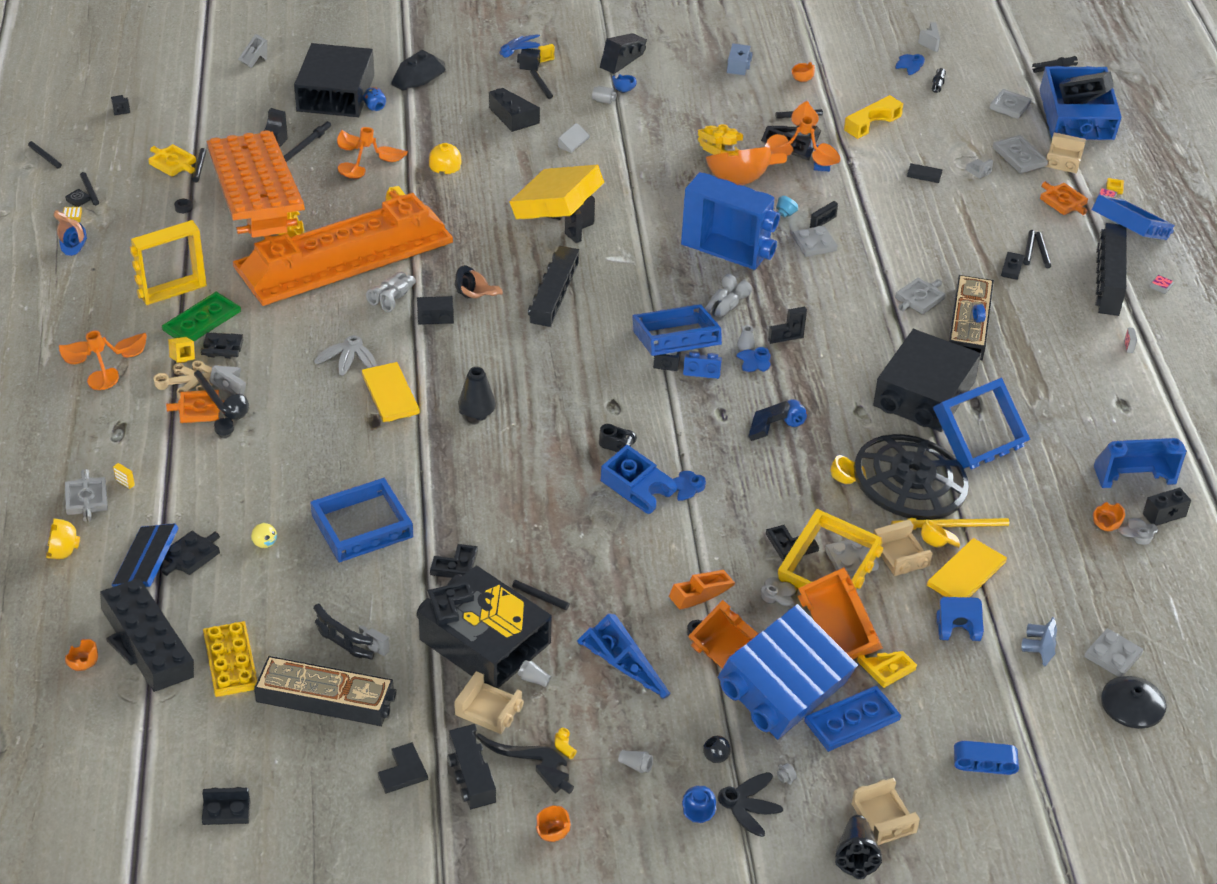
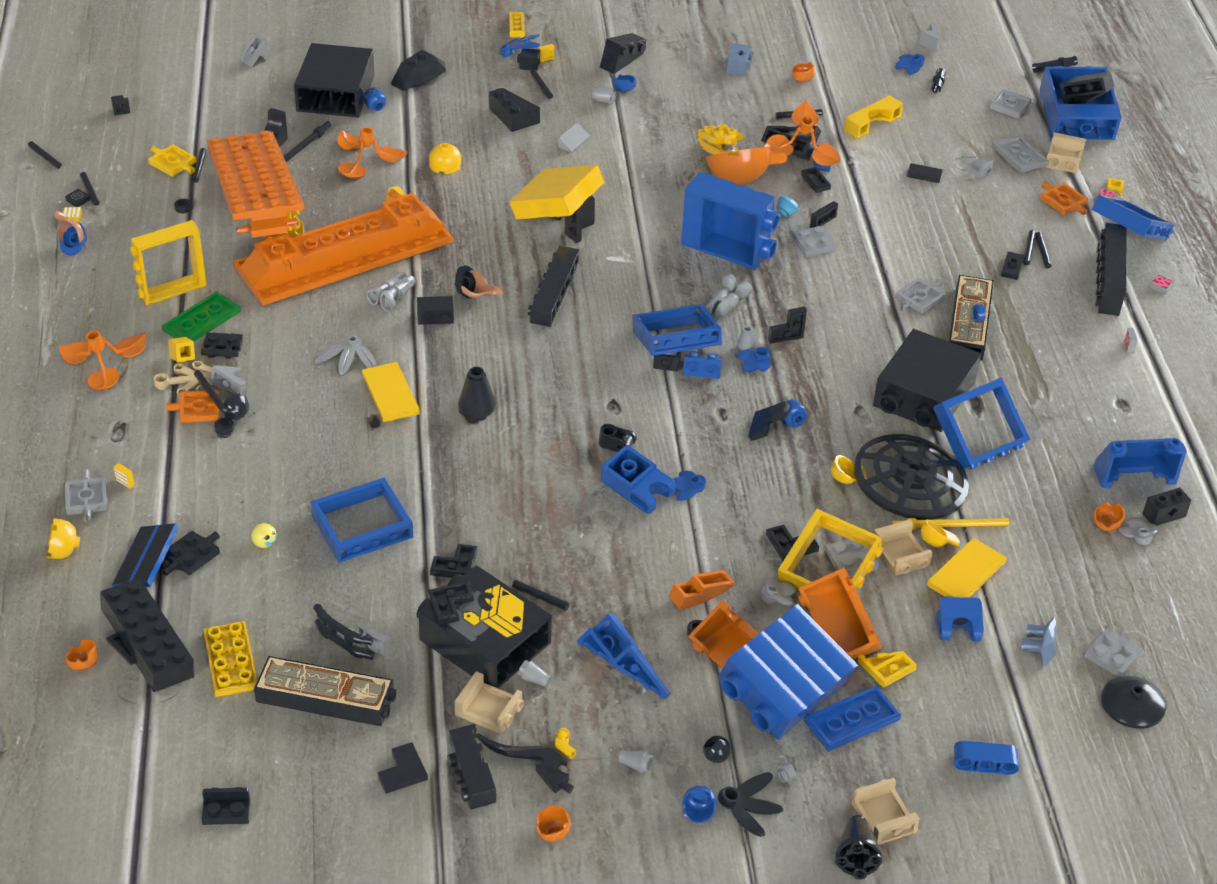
(516, 24): none -> yellow tile
(816, 179): none -> black plate

